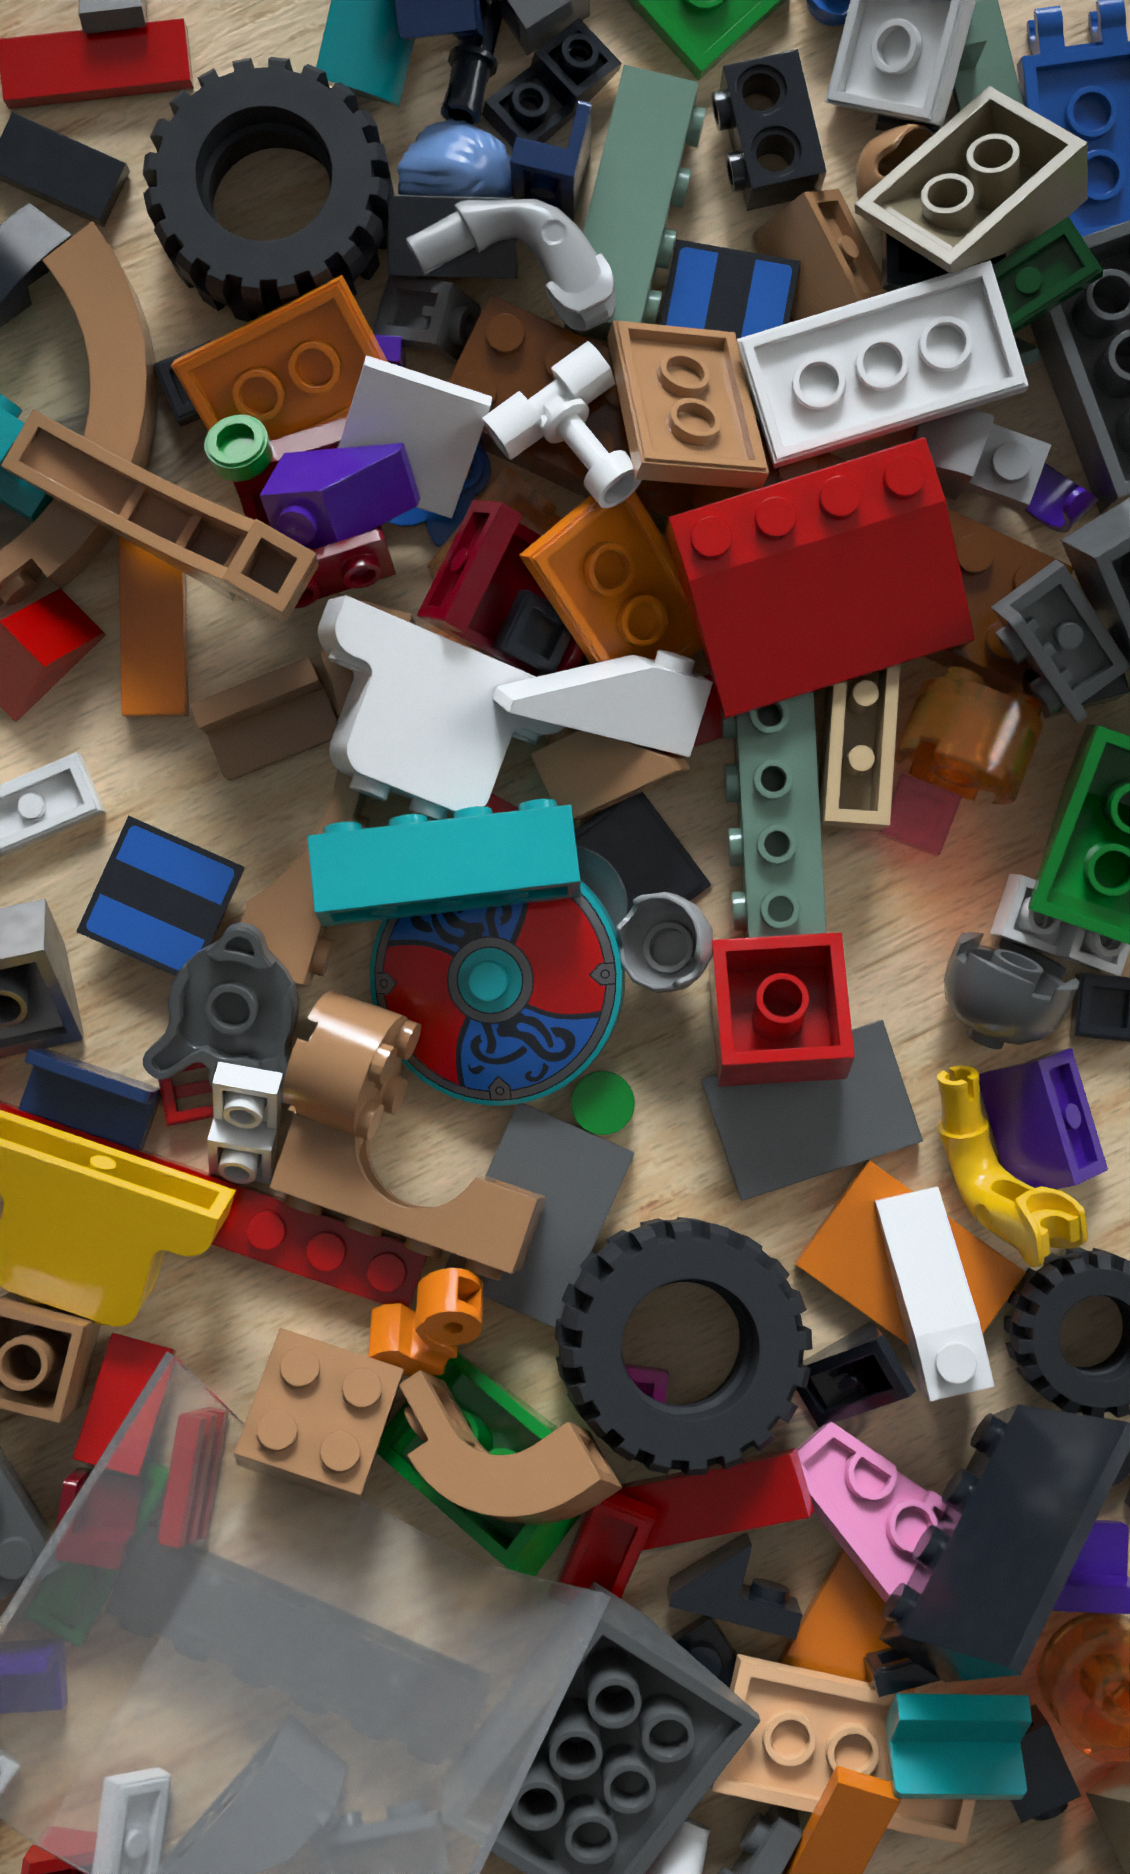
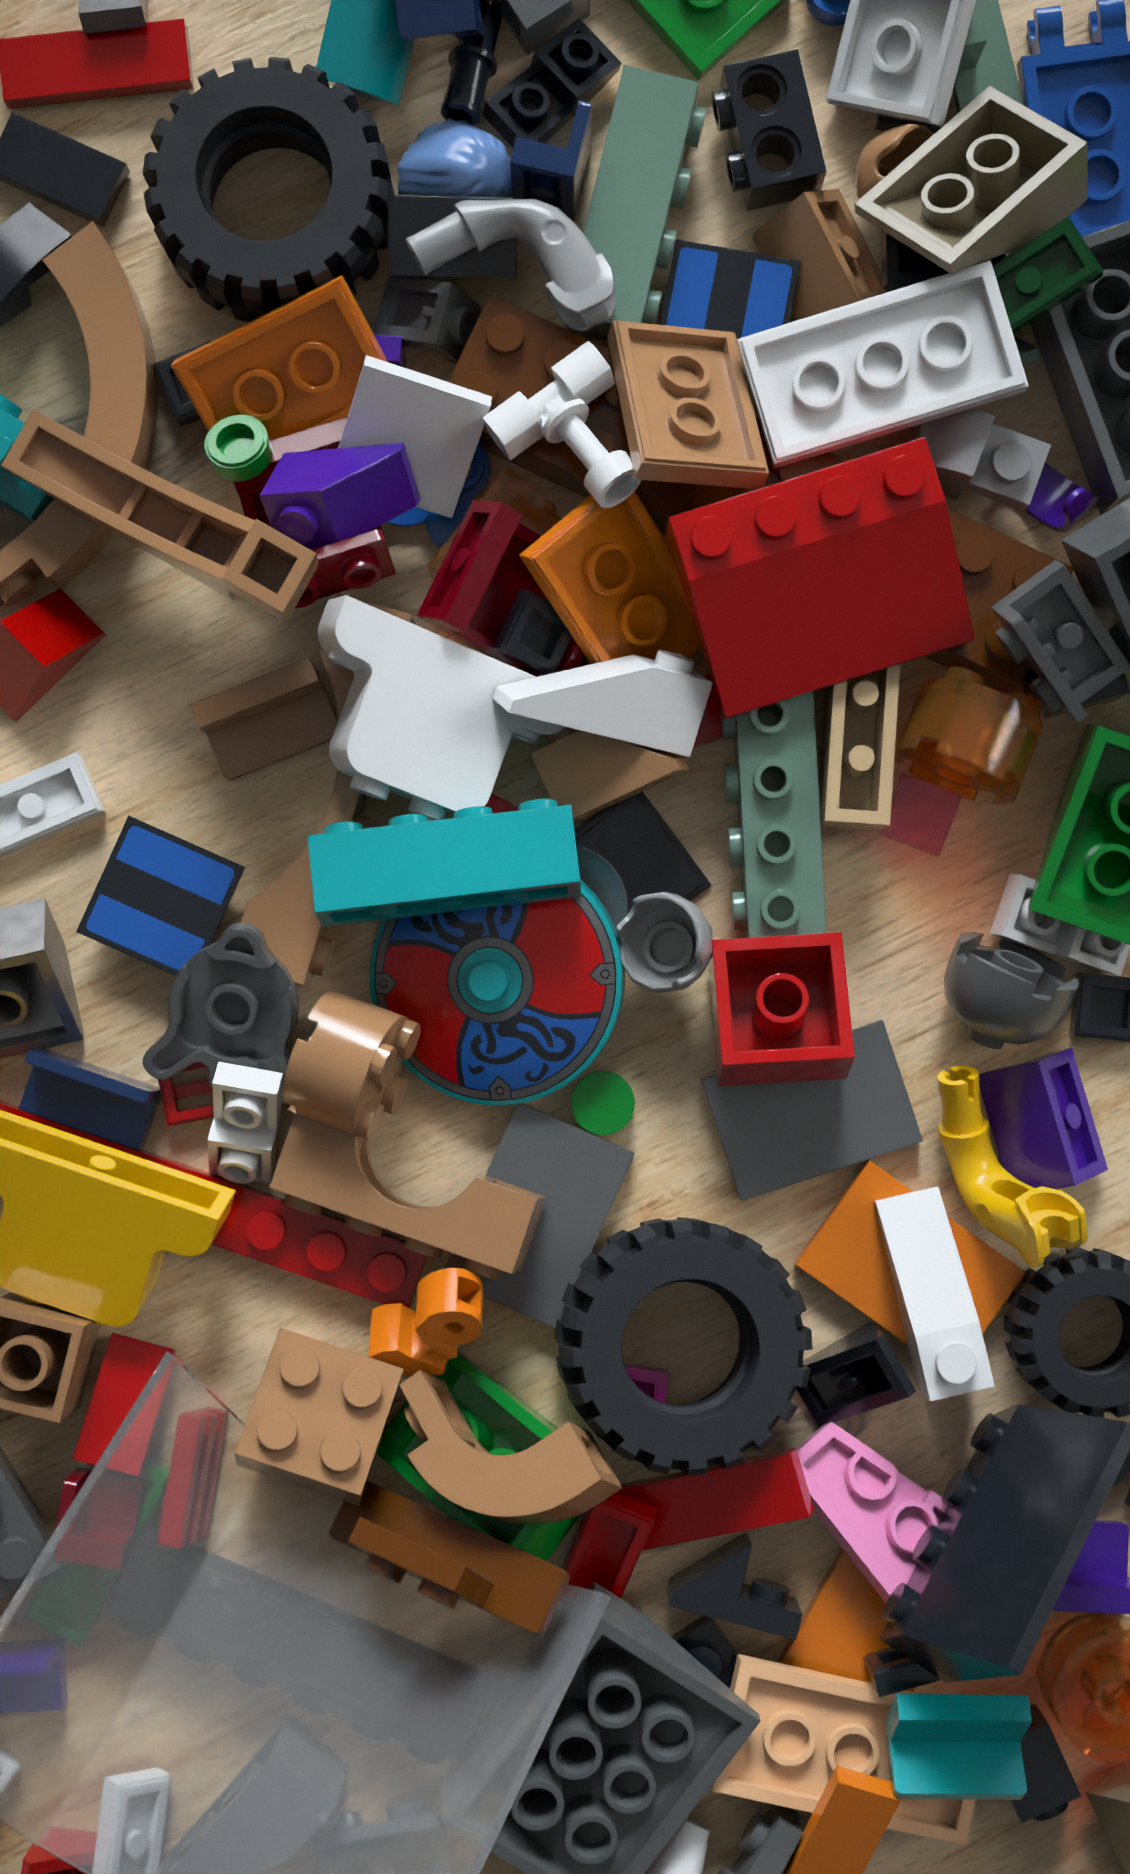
(152, 635): orange tile -> none
(450, 1559): none -> reddish brown bracket

